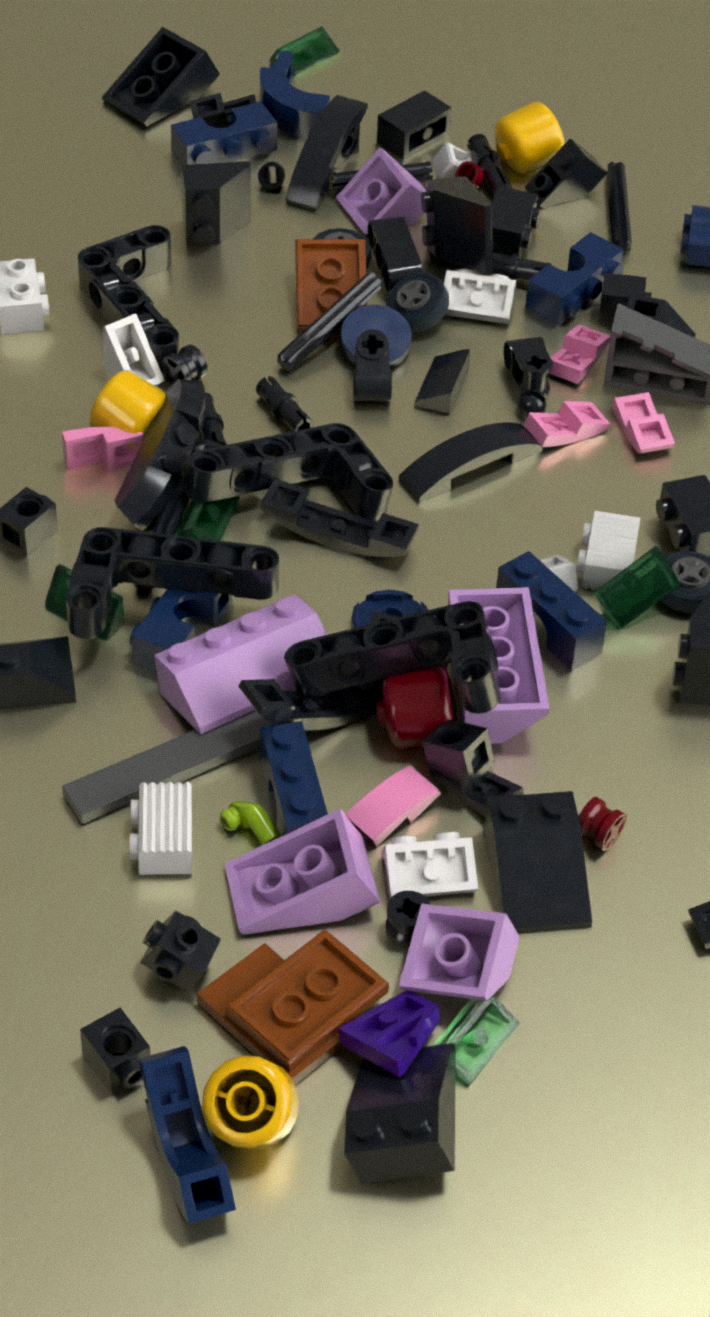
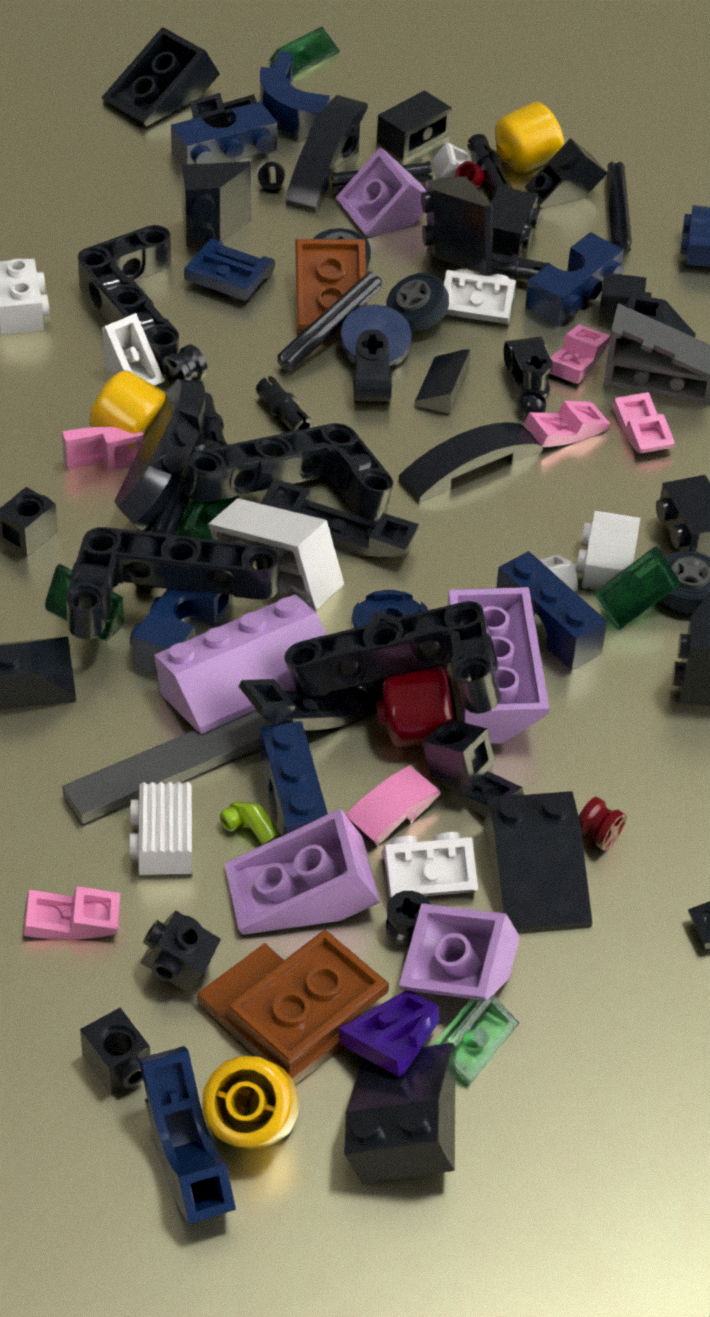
(80, 916): none -> bright pink slope
(228, 269): none -> dark blue plate
(302, 542): none -> white wedge
(393, 250): black beam -> none

